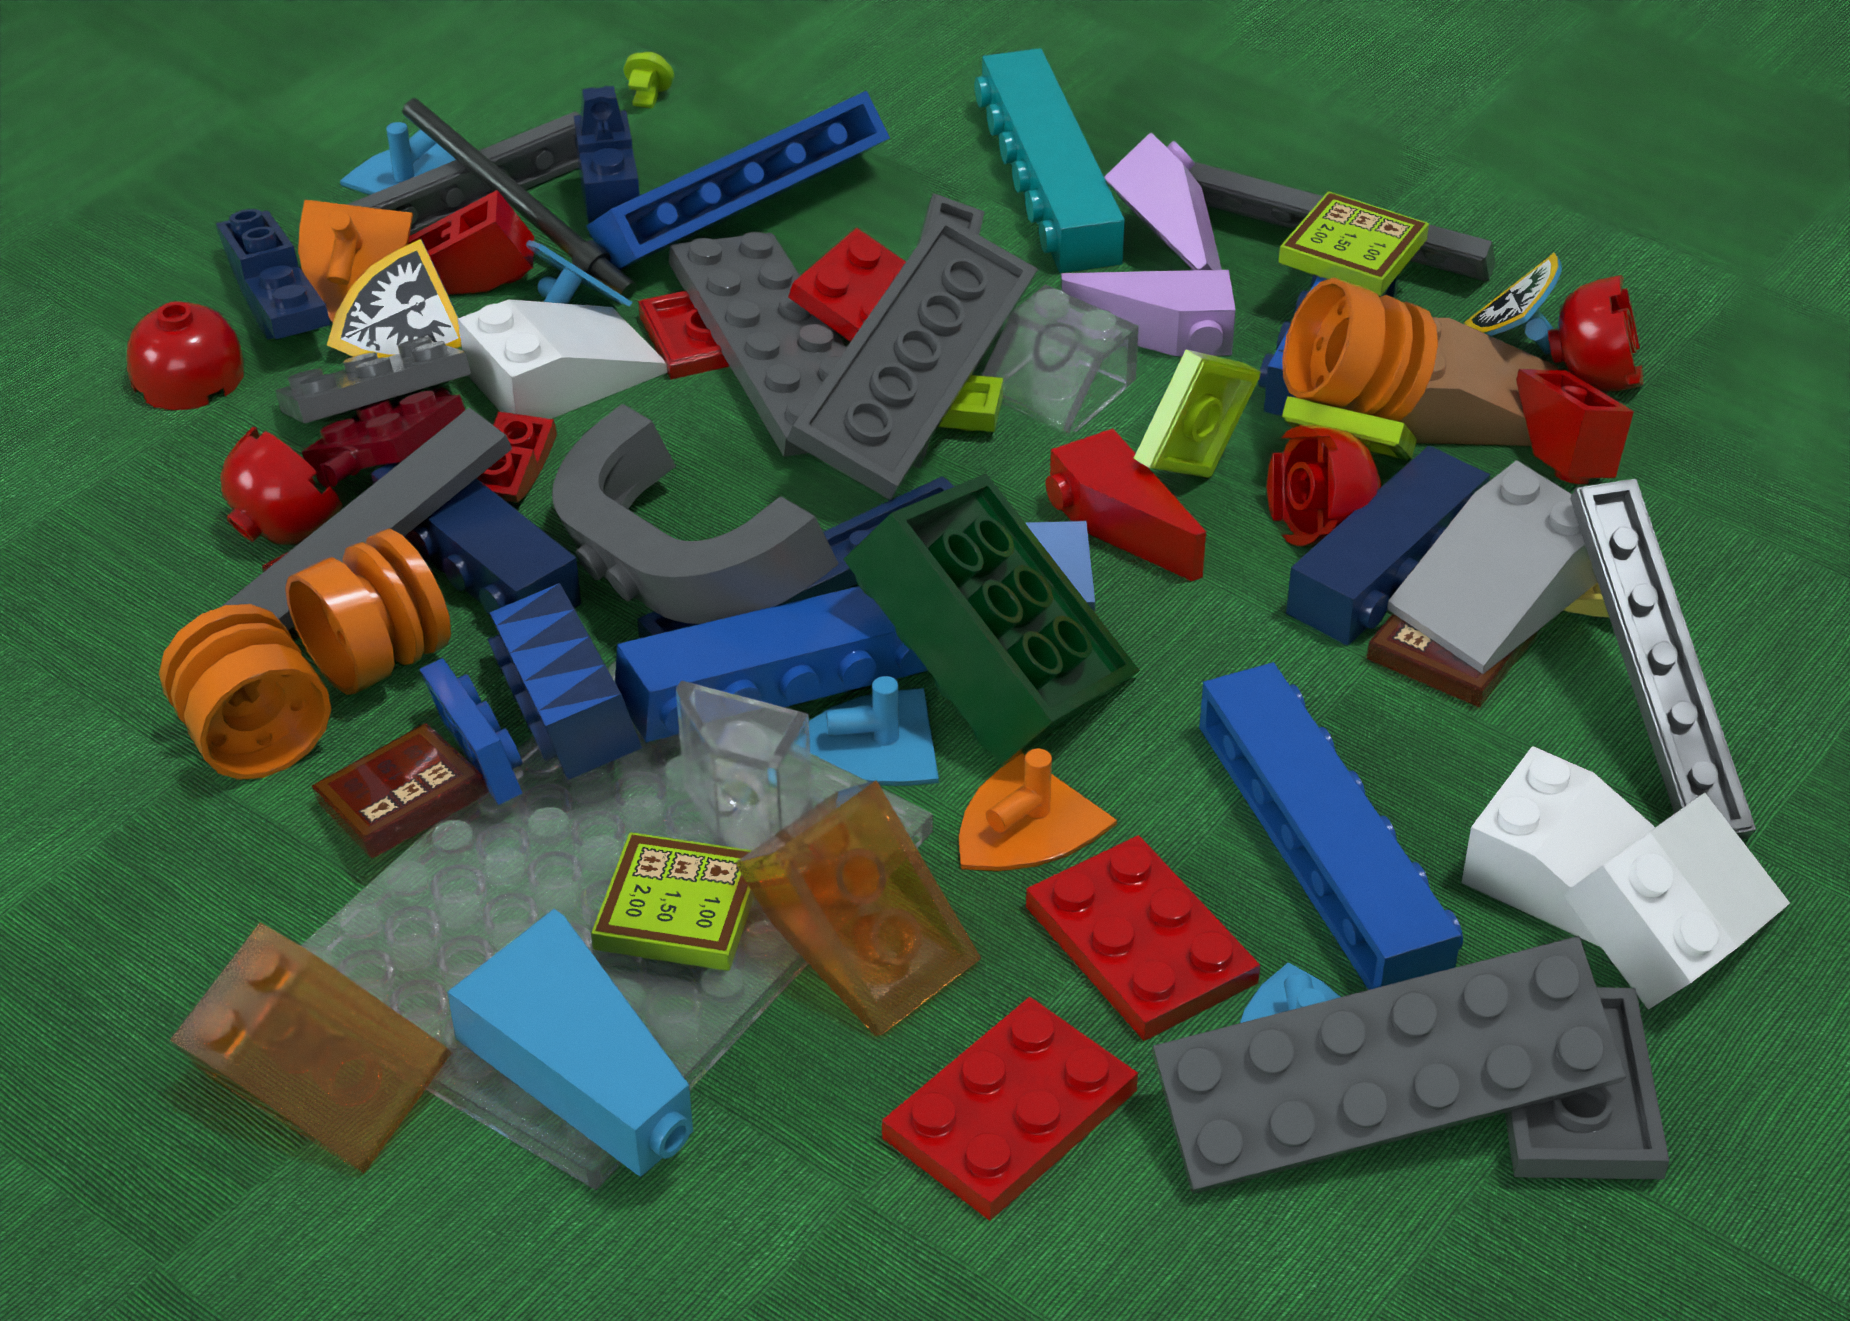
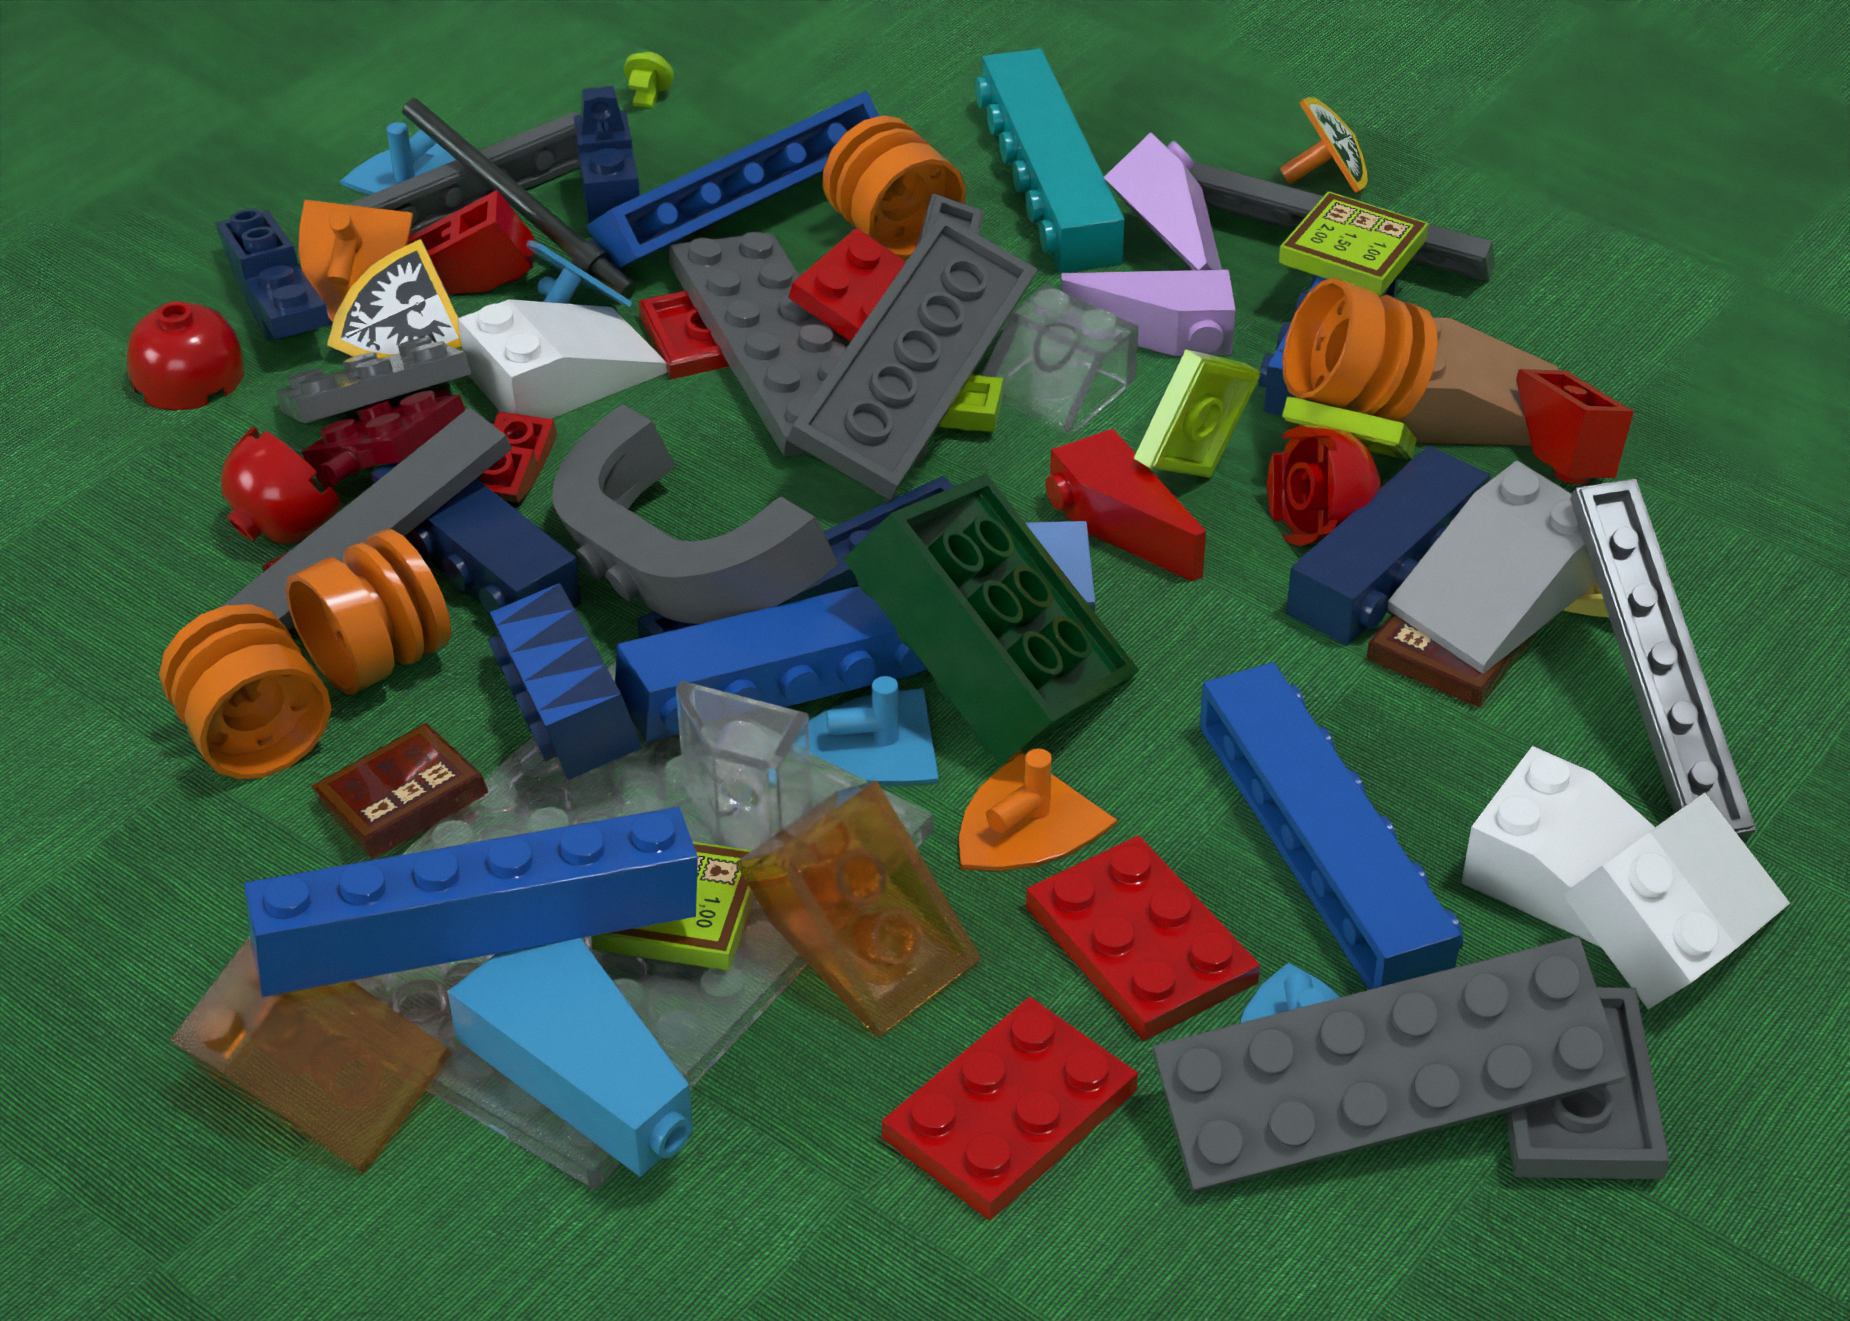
(470, 900): none -> blue brick
(474, 729): blue plate -> none
(884, 180): none -> orange wheel
(1337, 143): none -> shield
(1520, 305): shield -> none
(1598, 336): red cylinder -> none

